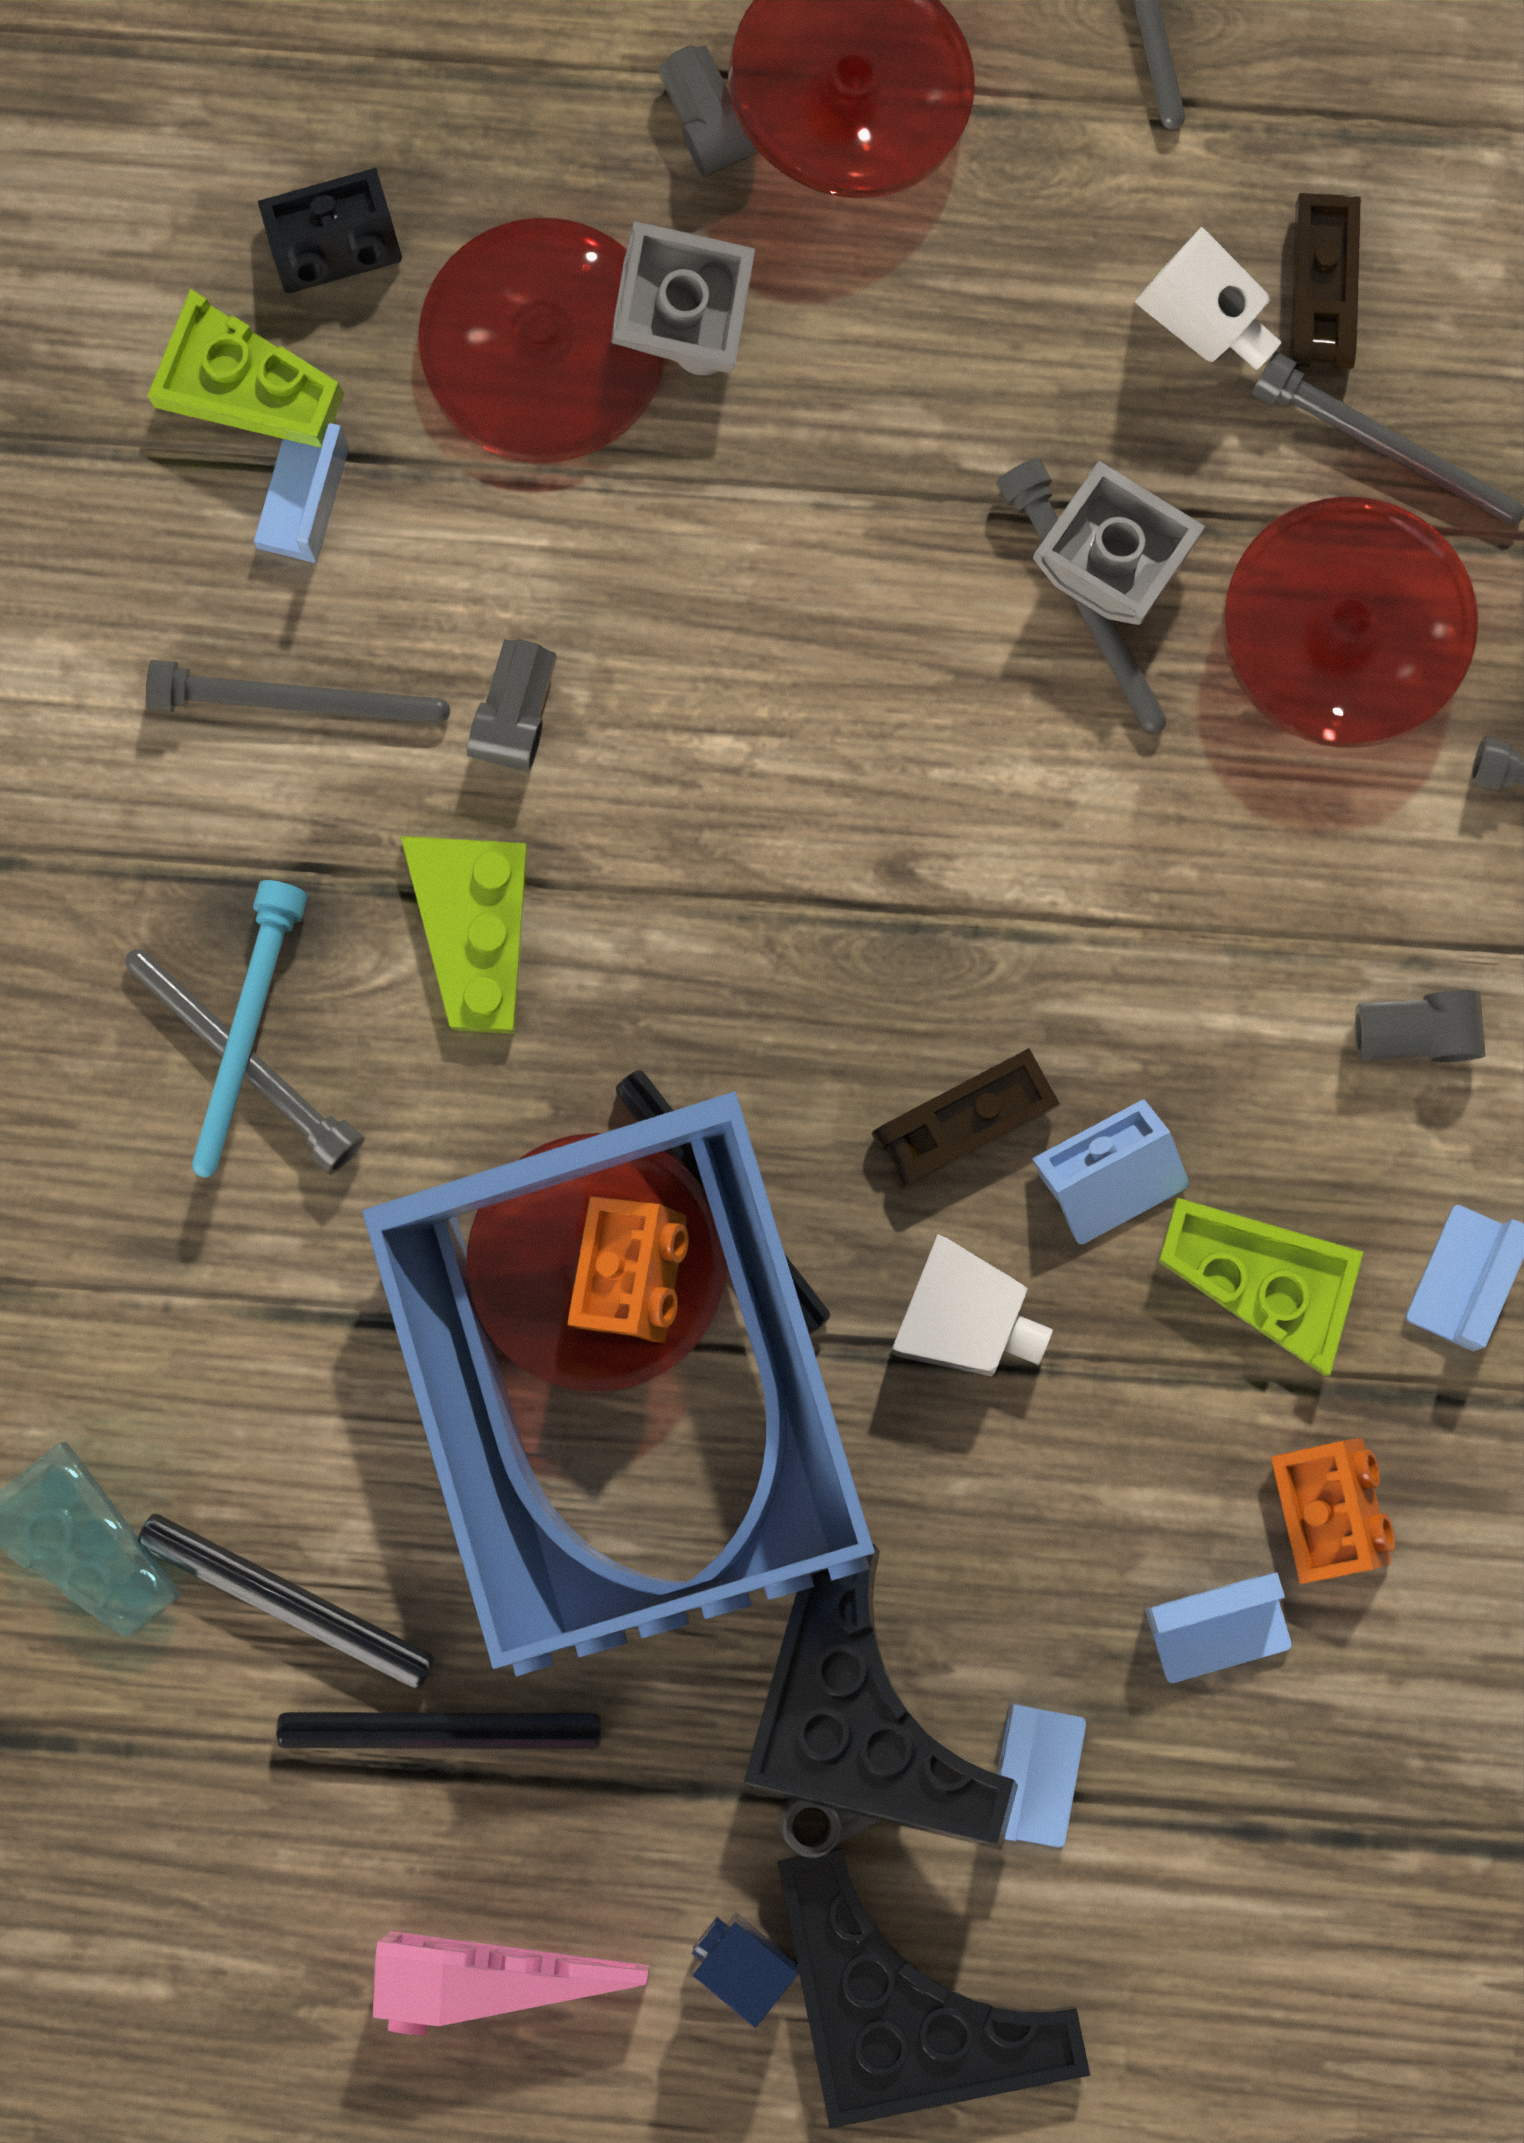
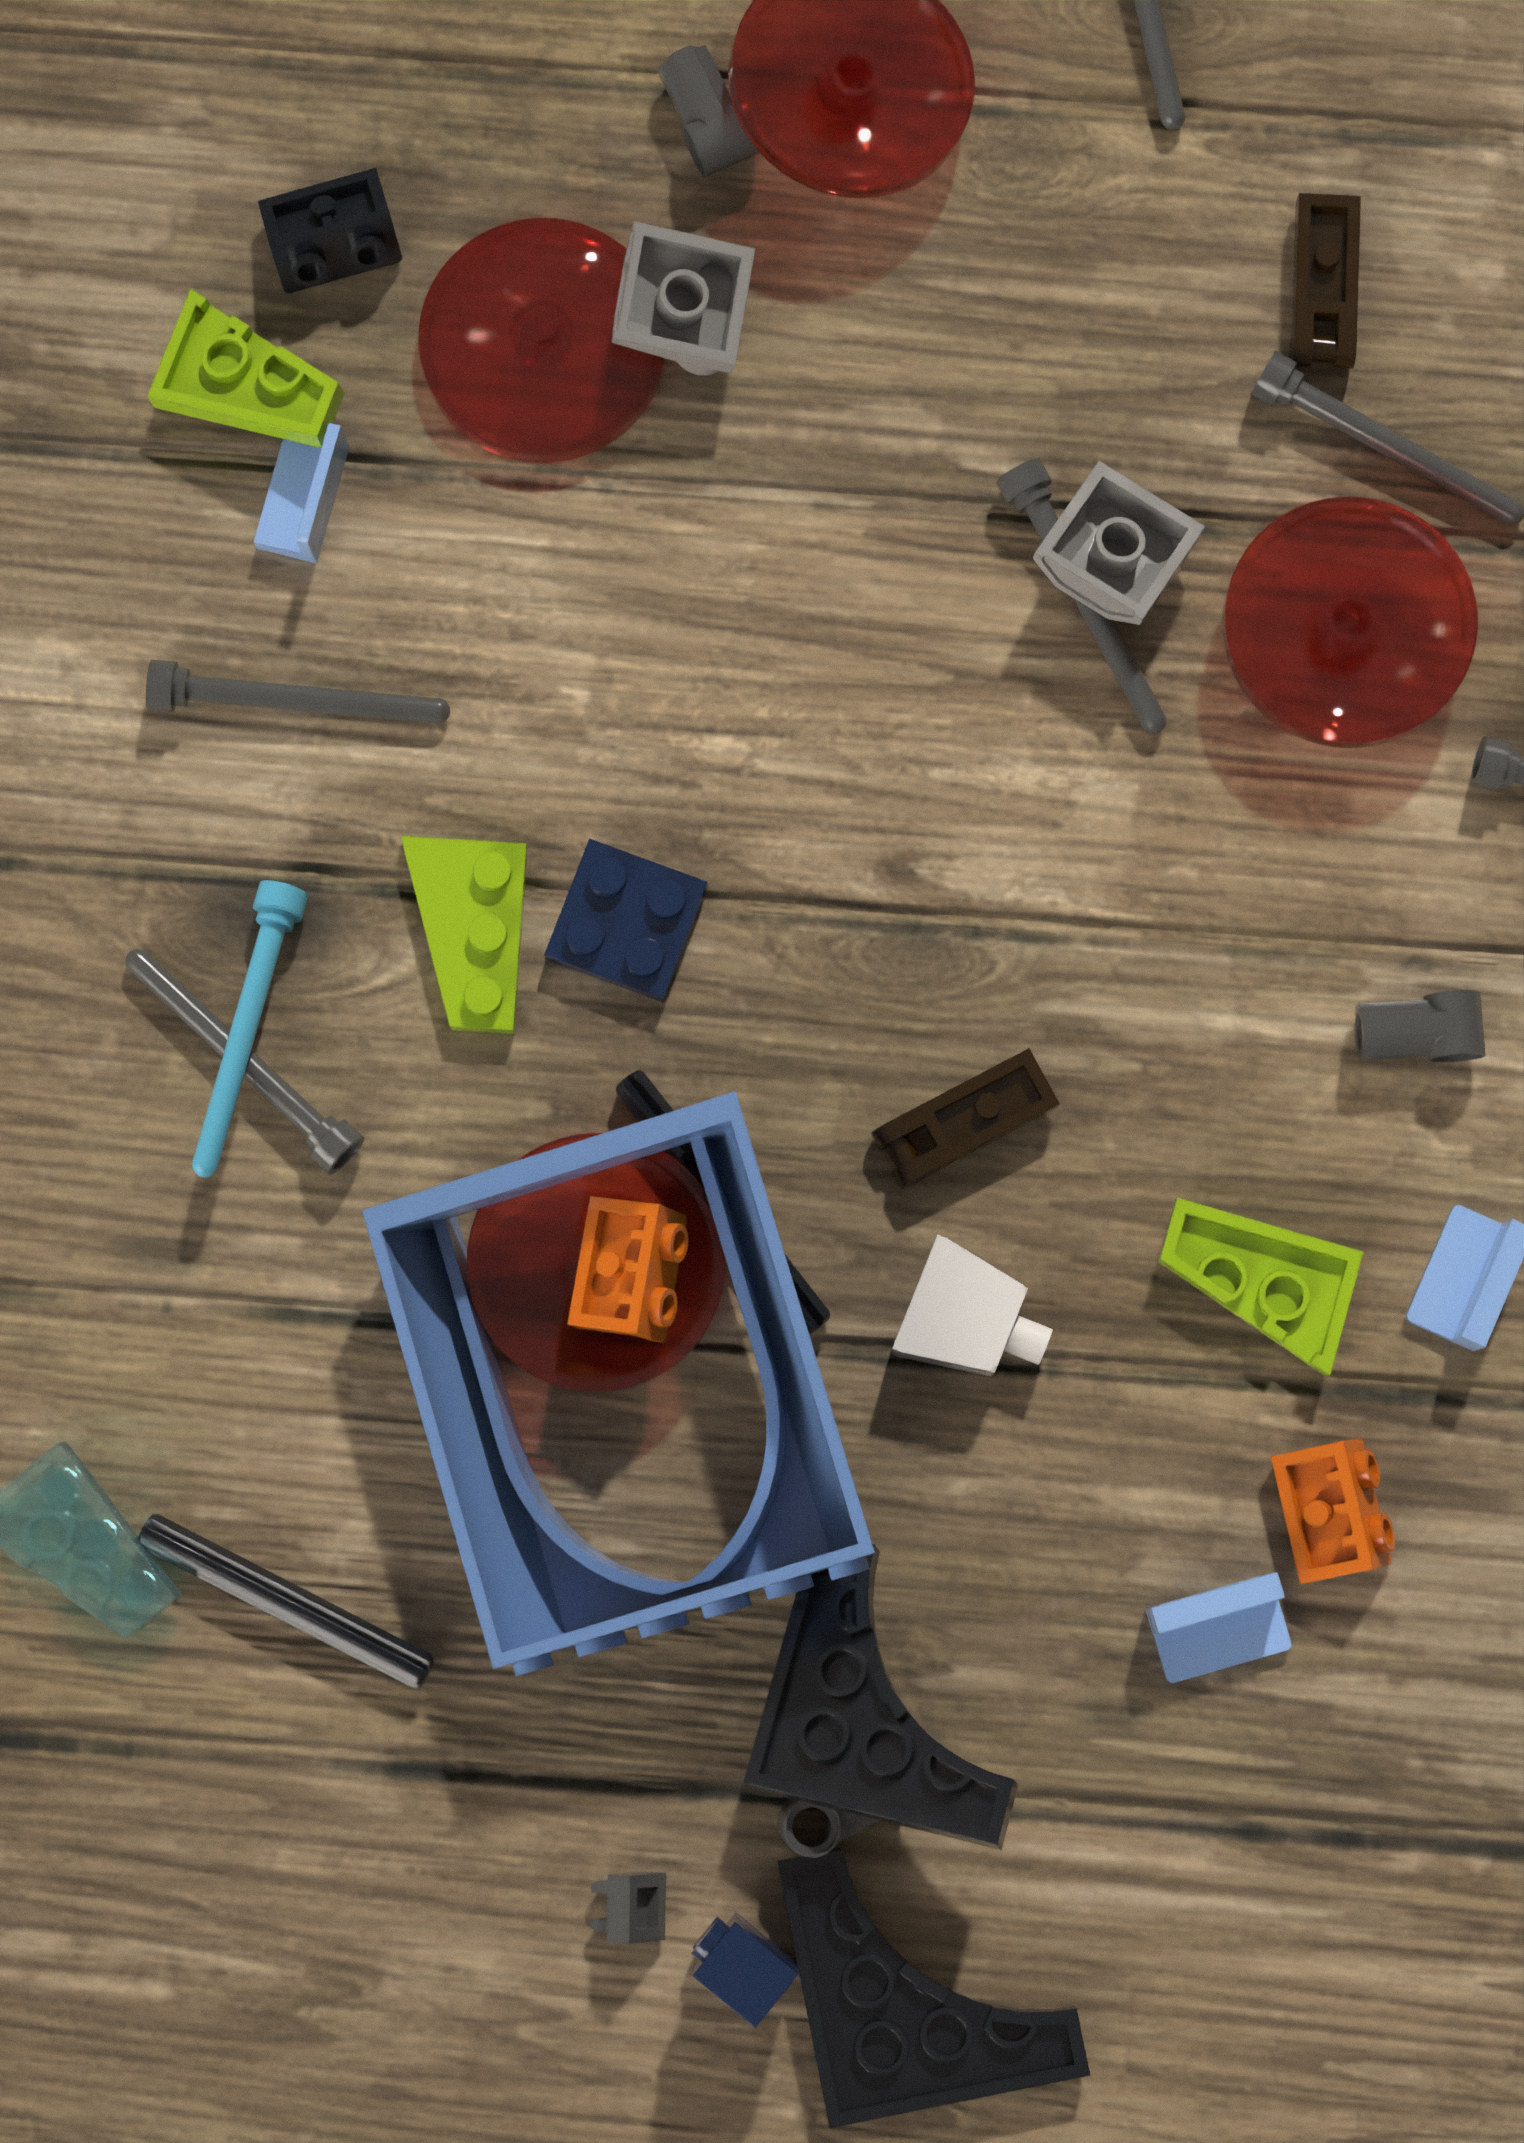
(438, 1730): black axle -> none
(455, 1981): bright pink wedge -> none
(509, 723): dark grey piece -> none
(626, 920): none -> dark blue plate
(633, 1907): none -> dark grey tile
(1043, 1757): light blue panel -> none
(1113, 1171): light blue panel -> none
(1210, 302): white torso -> none

